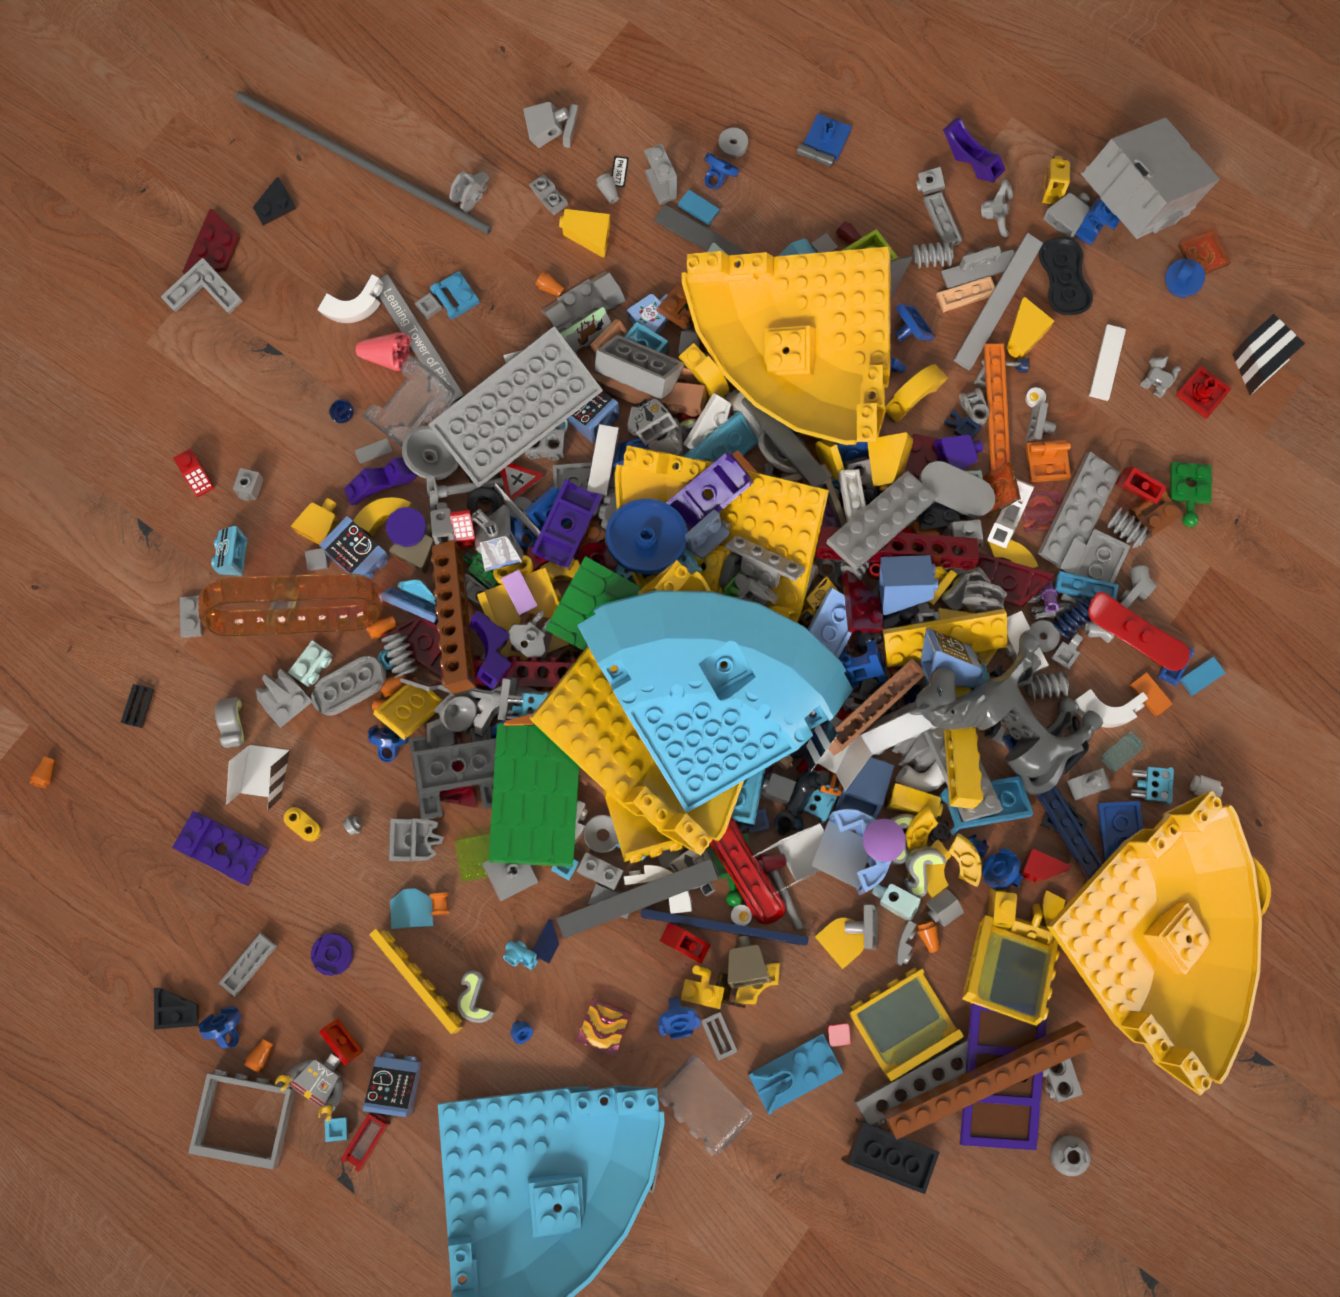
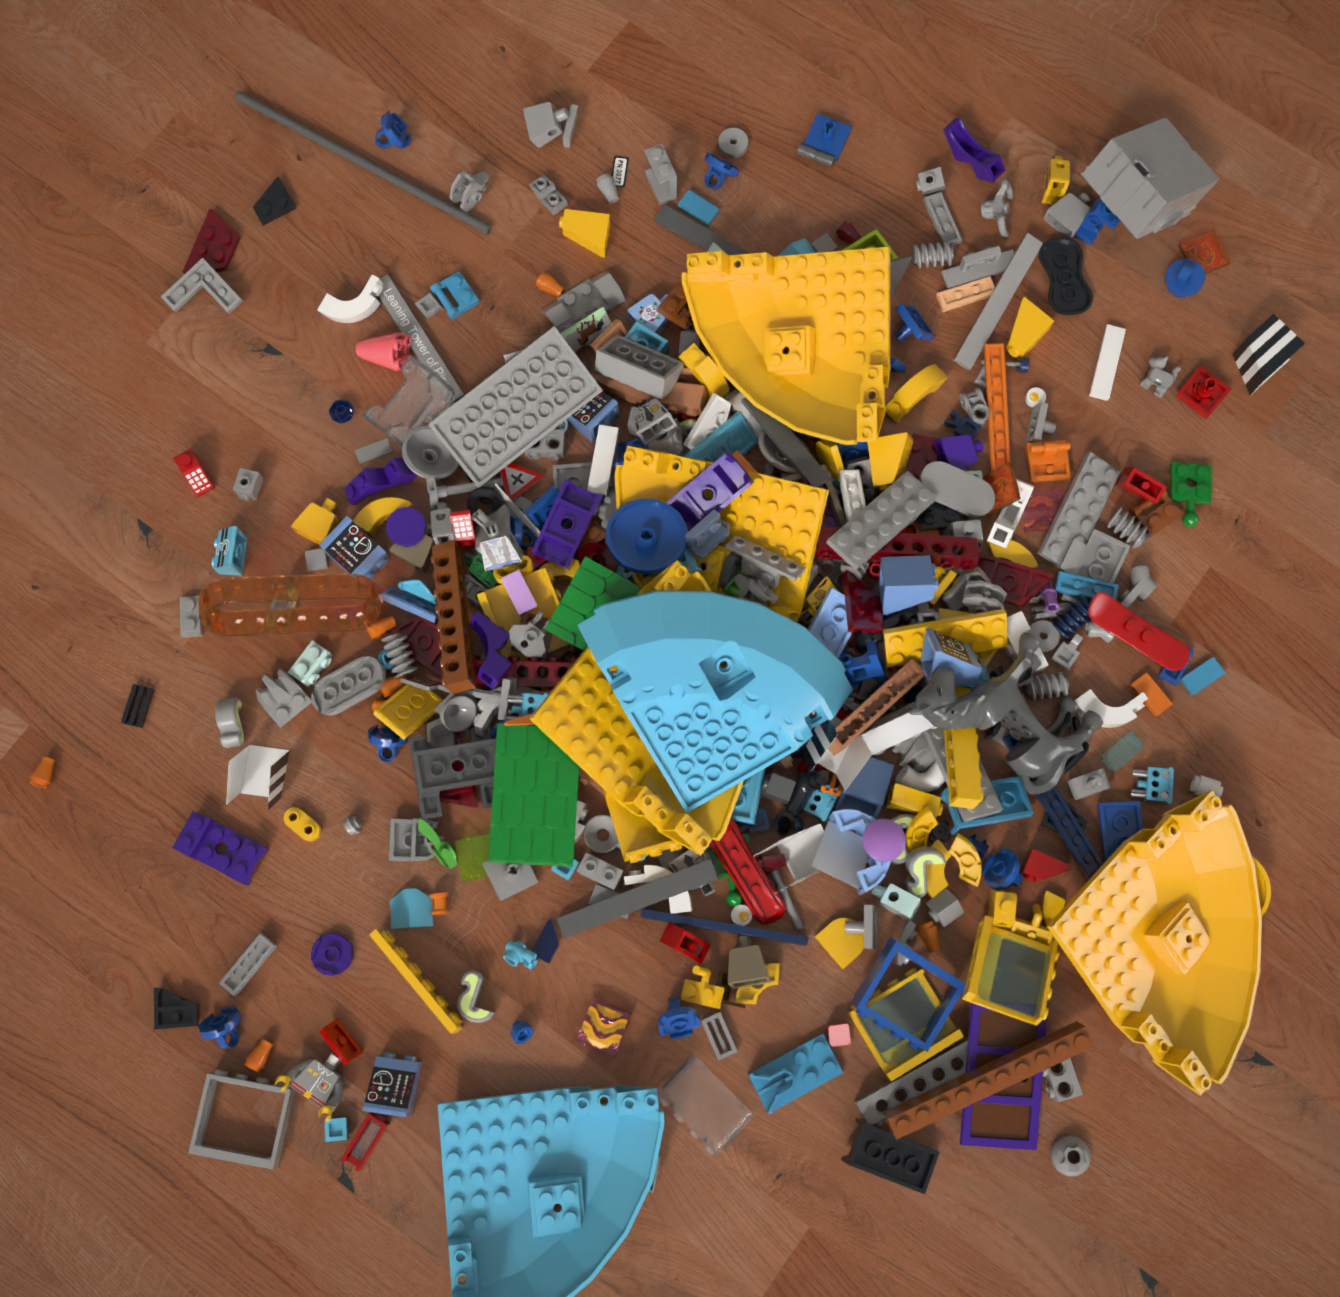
(394, 129): none -> blue tile
(442, 850): none -> bright green piece
(874, 977): none -> blue window

